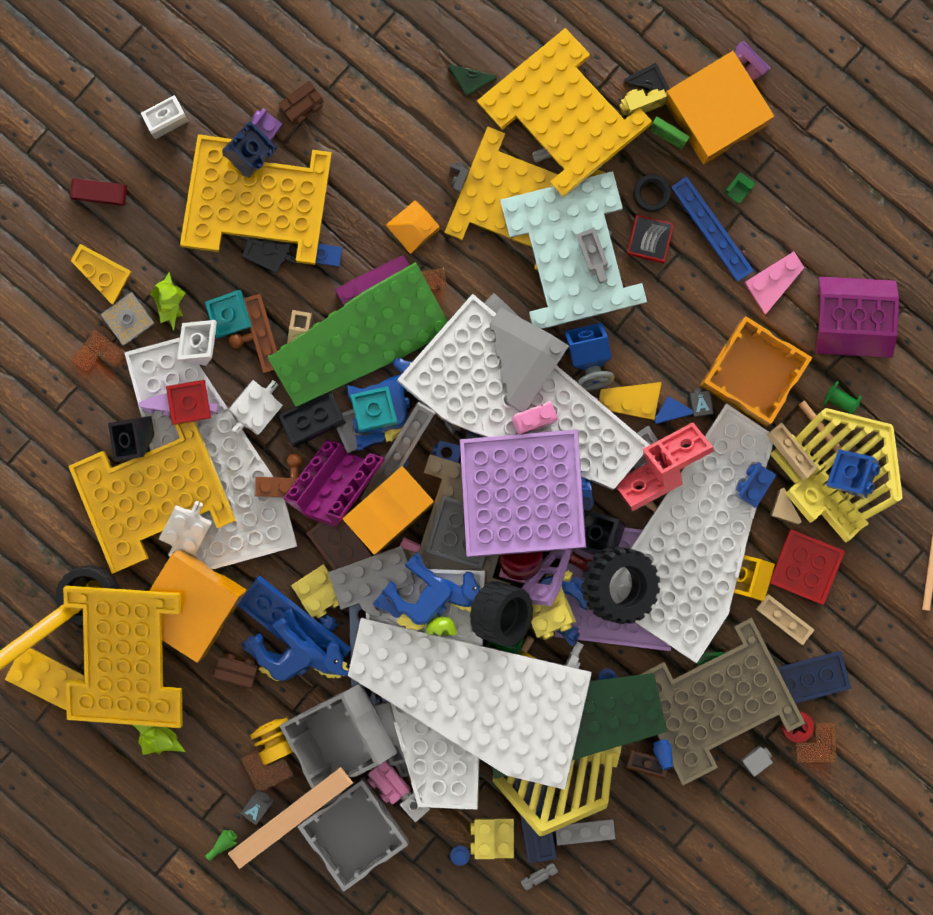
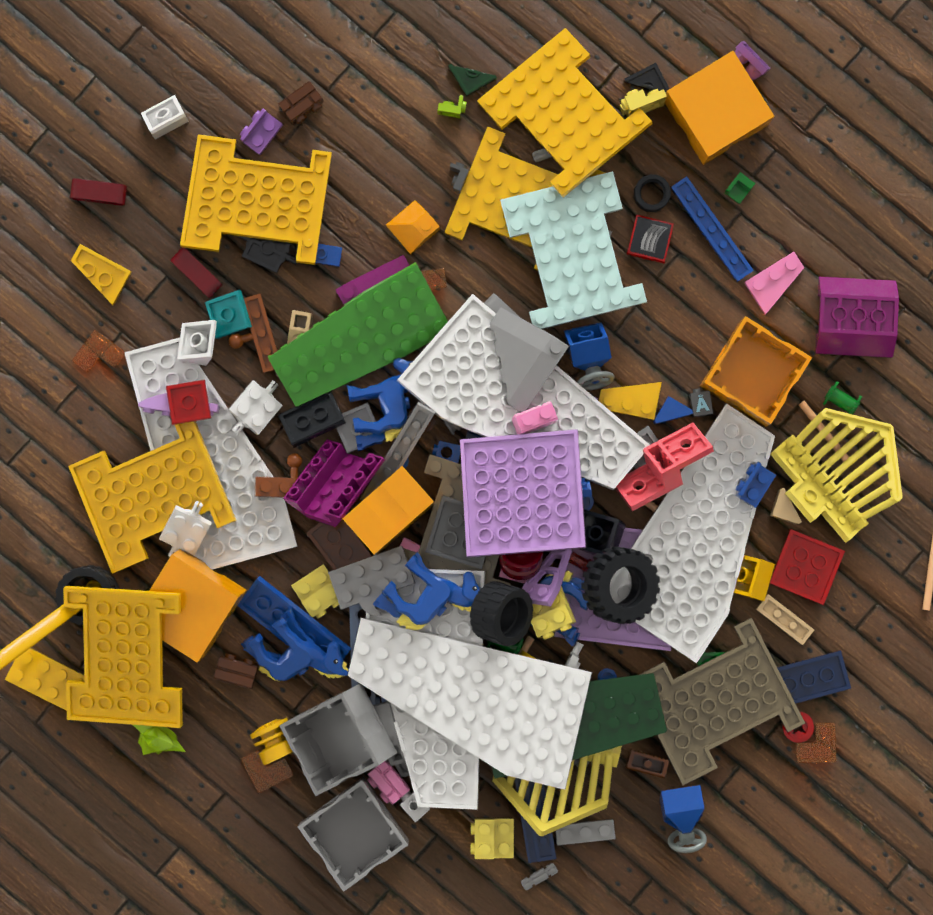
(127, 319): light grey plate -> none
(131, 437): black slope -> none
(167, 300): lime hair -> none
(196, 272): none -> dark red beam
(225, 841): bright green cone -> none
(249, 149): dark blue slope -> none
(257, 806): dark grey brick -> none
(290, 817): light nougat tile -> none
(328, 622): blue plate -> none
(373, 409): teal plate -> none
(441, 625): lime hair -> none
(449, 109): none -> lime bracket
(460, 855): blue plate -> none
(593, 254): light grey hinge -> none
(663, 753): blue cone -> none
(669, 133): bright green plate -> none
(682, 811): none -> blue piece
(757, 760): light grey brick -> none
(792, 451): tan plate -> none
(853, 473): blue plate -> none

